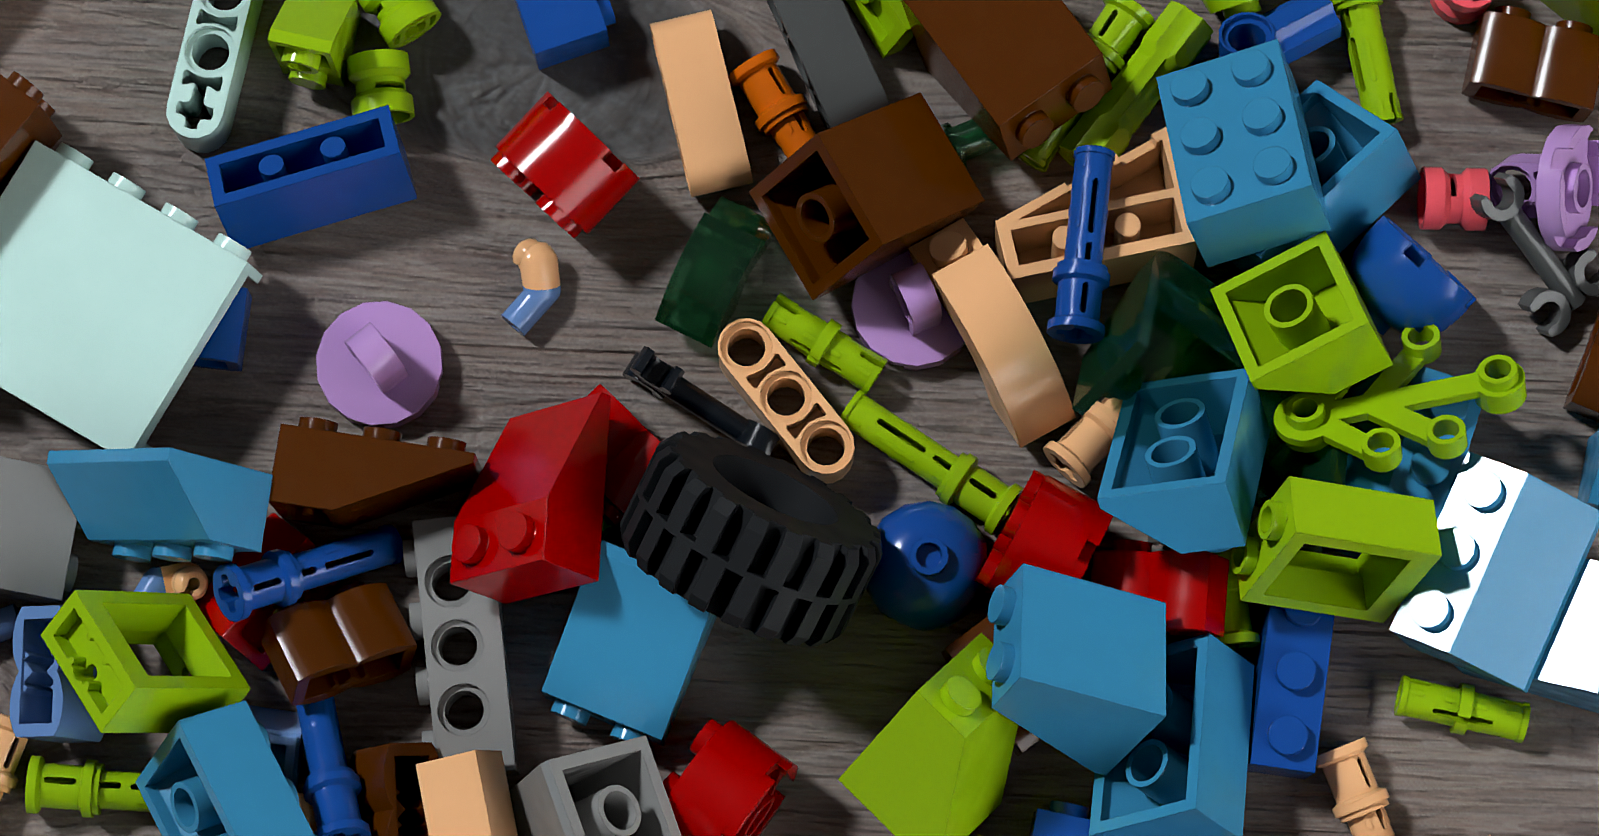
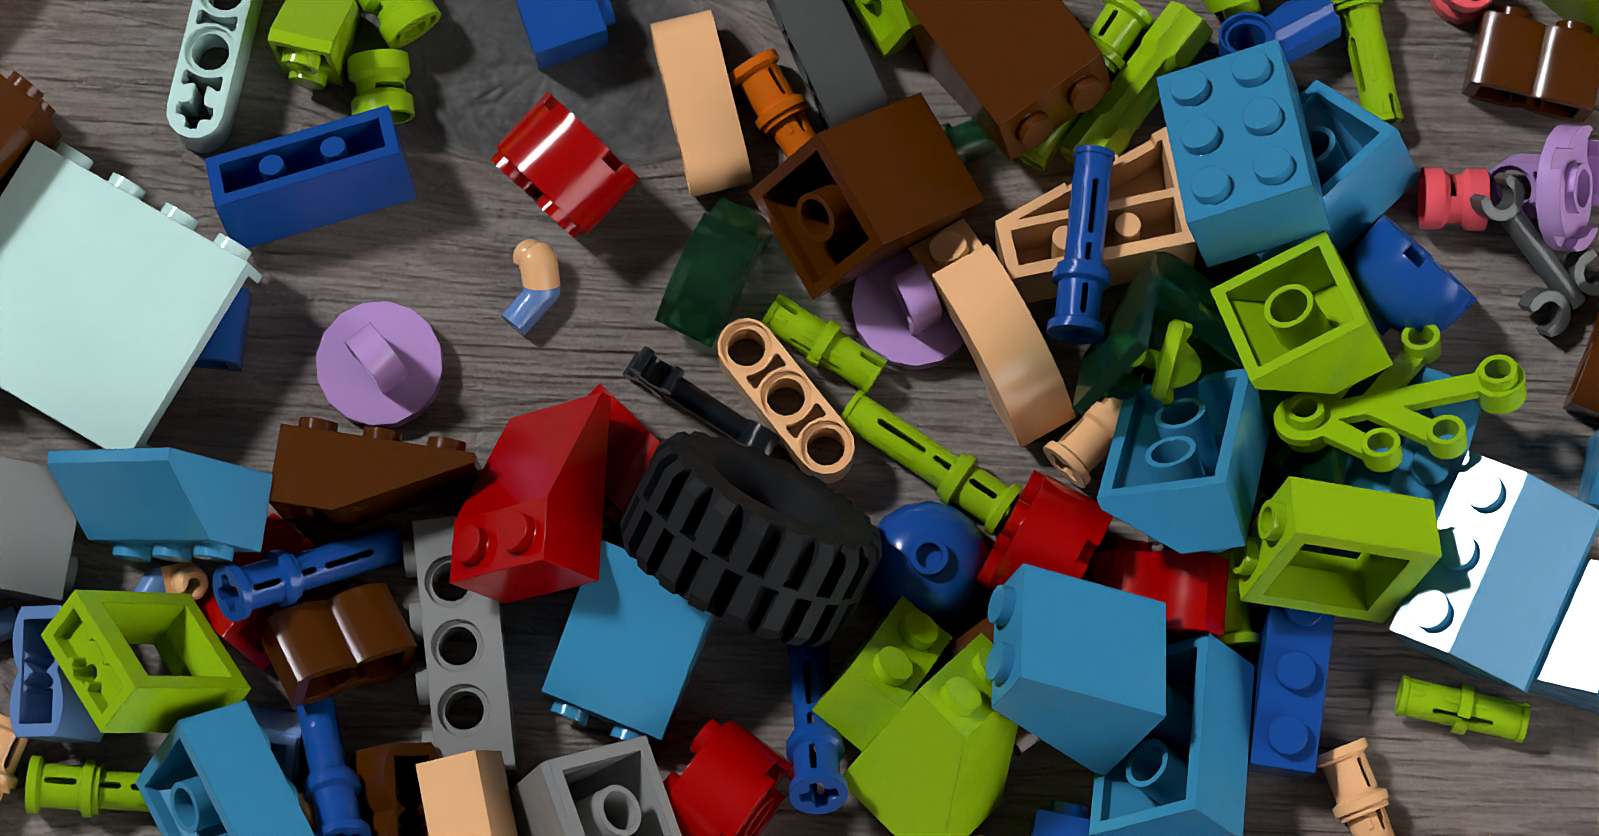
(808, 669): none -> blue pin
(882, 673): none -> lime brick
(1174, 364): none -> lime piece

